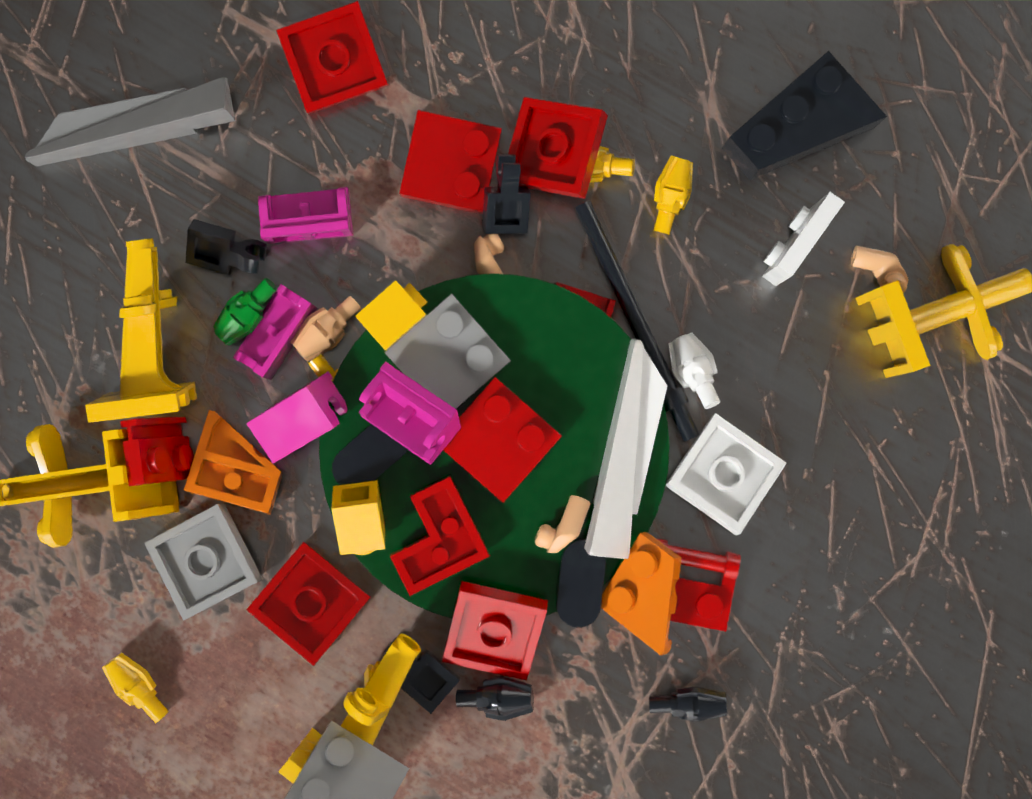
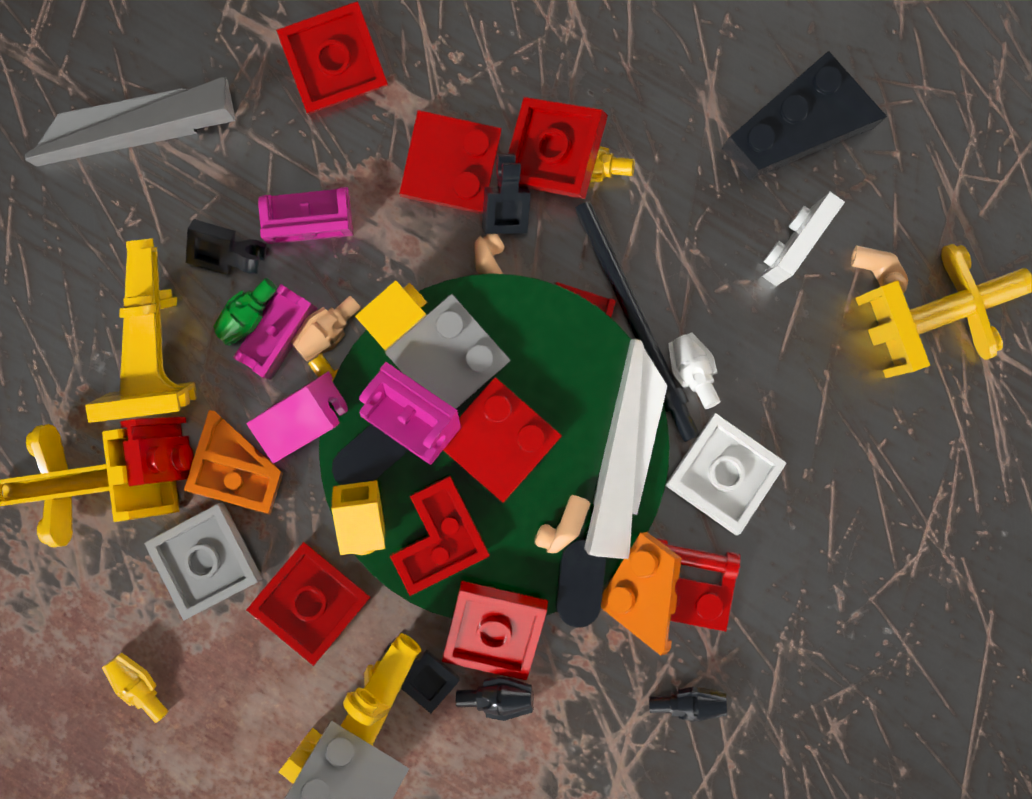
(672, 192): yellow piece -> none

